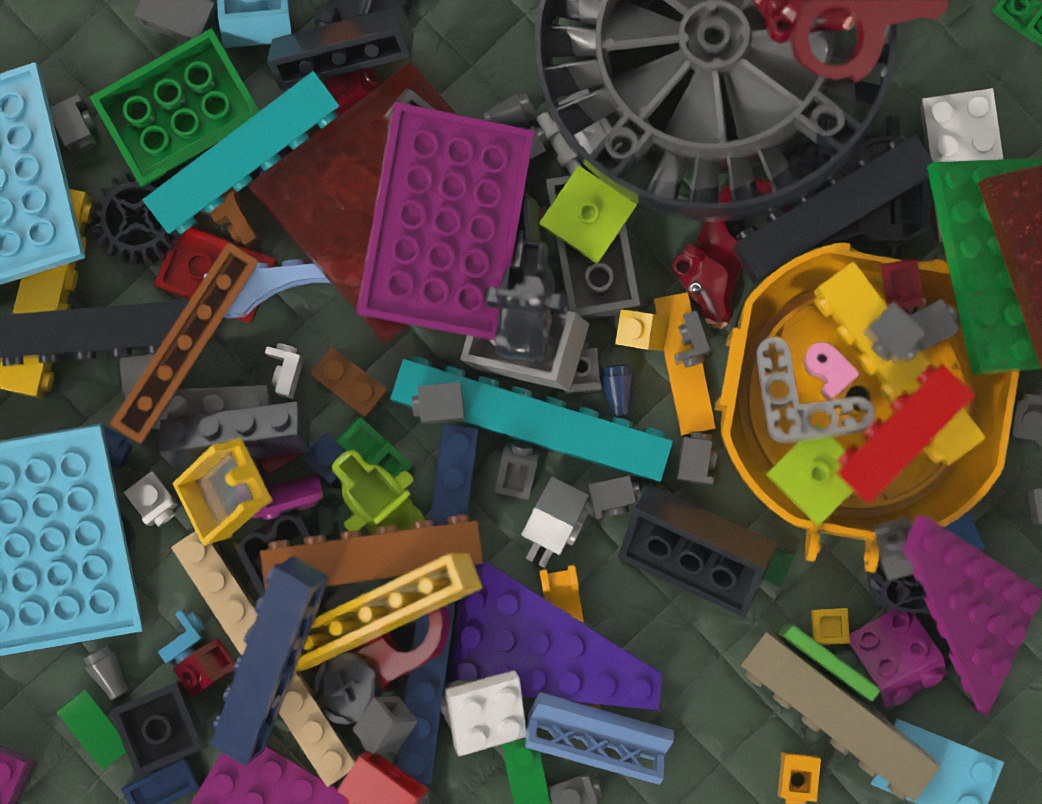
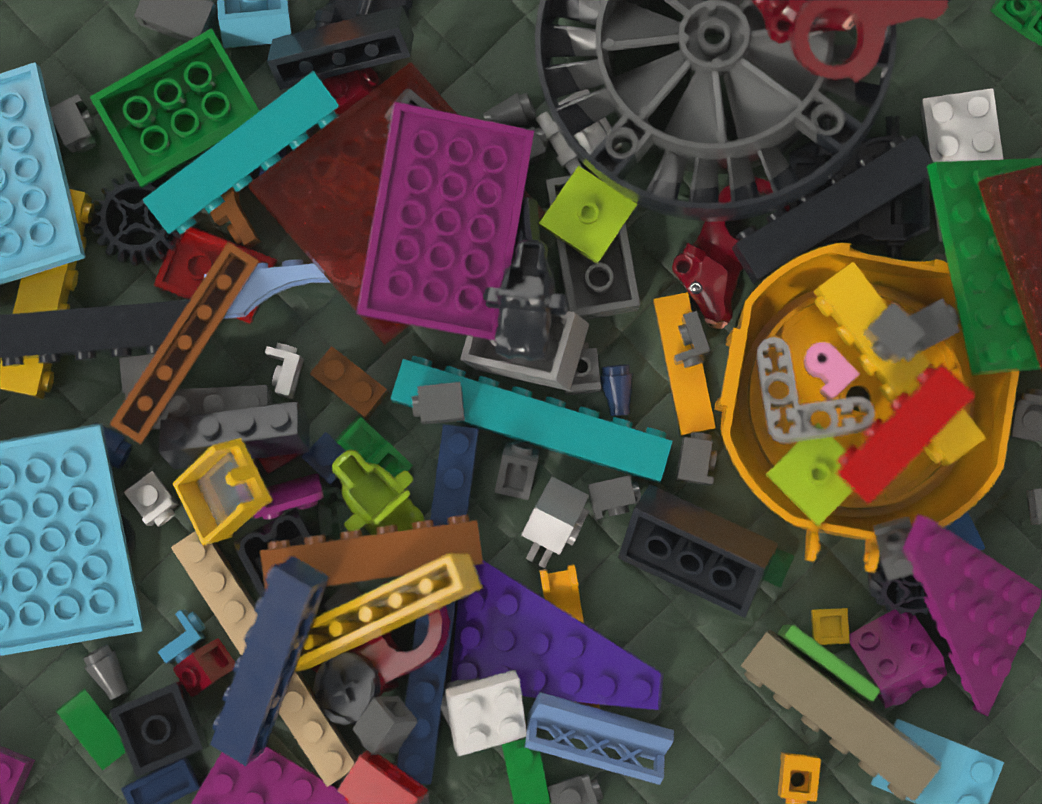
(642, 330): yellow brick -> none
(902, 285): dark red bracket -> none

